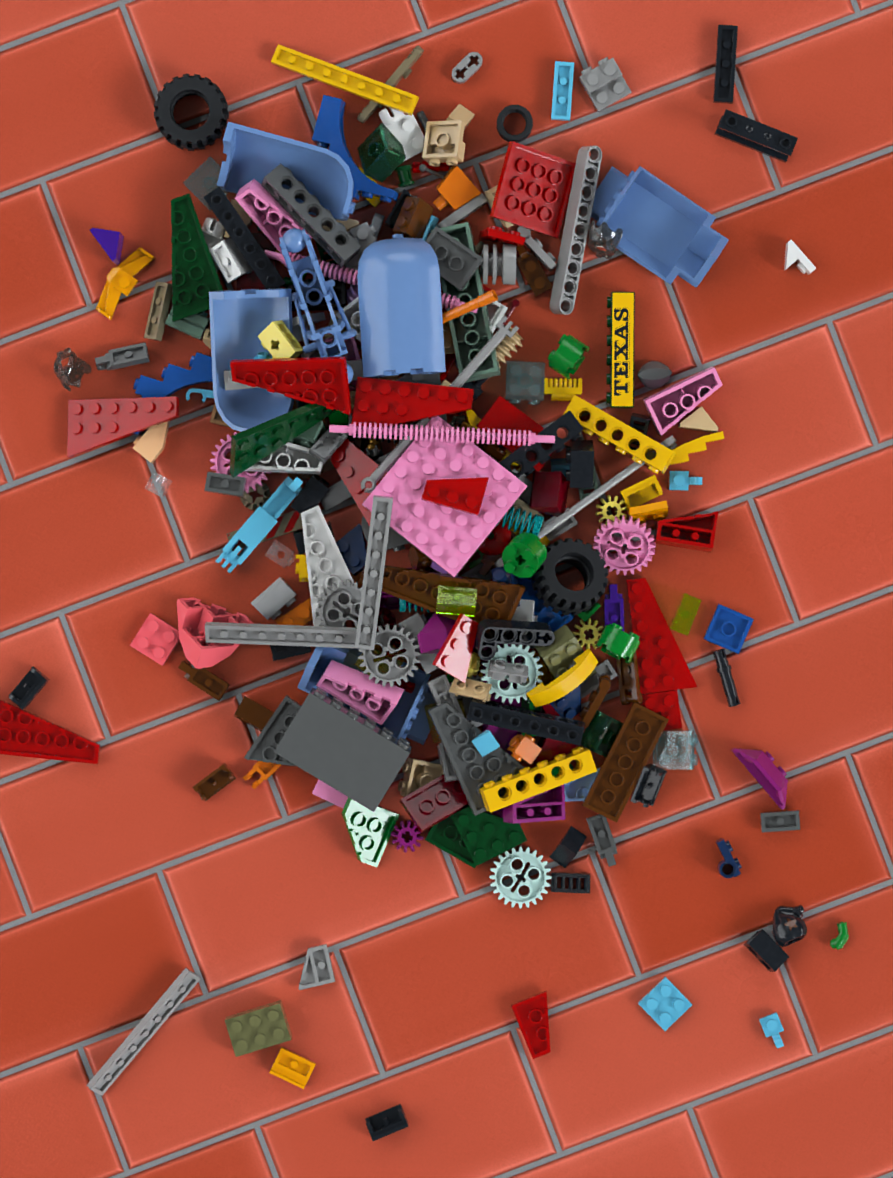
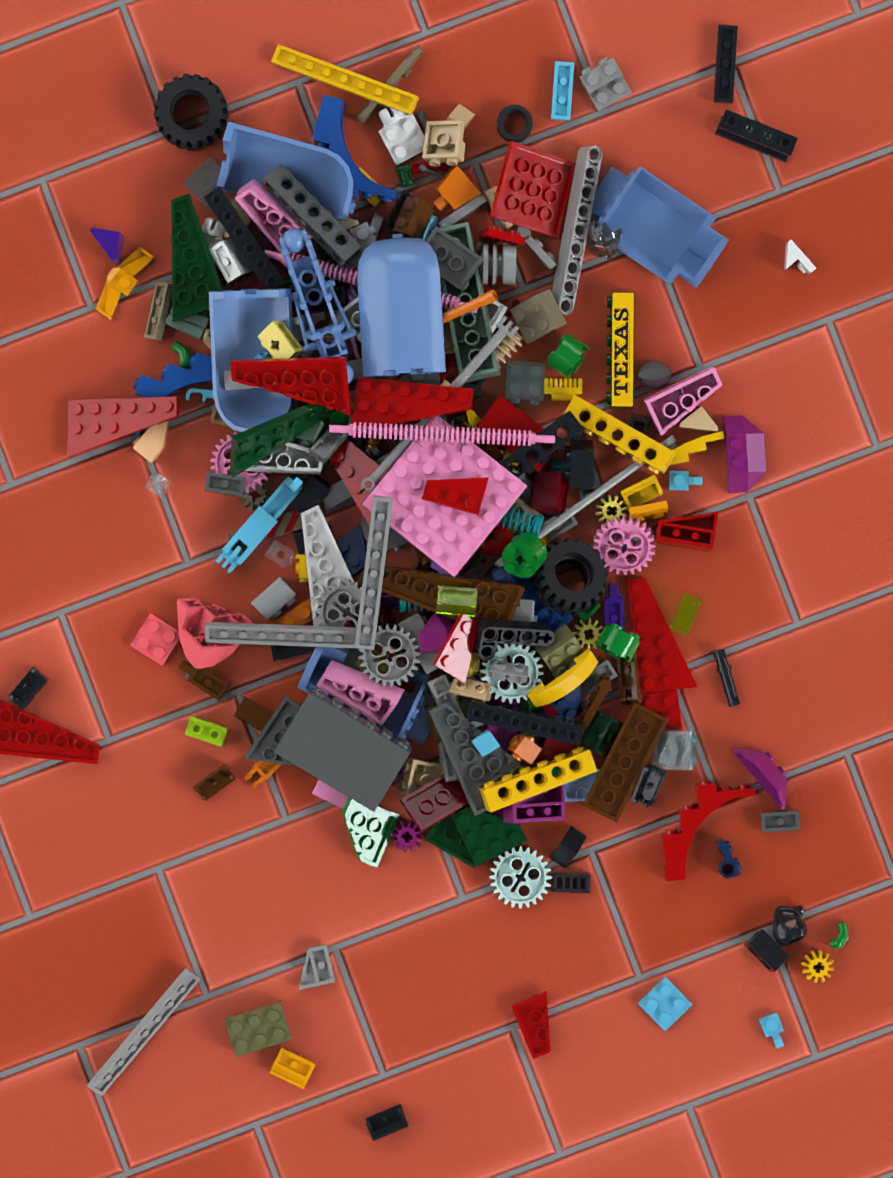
(73, 371): clear smoke helmet -> none
(123, 357): dark grey hinge -> none
(184, 352): none -> green arm
(206, 730): none -> lime brick
(381, 153): clear green slope -> none
(469, 70): light grey beam -> none
(532, 271): reddish brown hinge -> none
(538, 316): none -> dark tan brick
(602, 838): dark grey hinge -> none
(676, 843): none -> red arch
(728, 628): blue tile -> none
(743, 453): none -> magenta wedge
(821, 972): none -> yellow gear

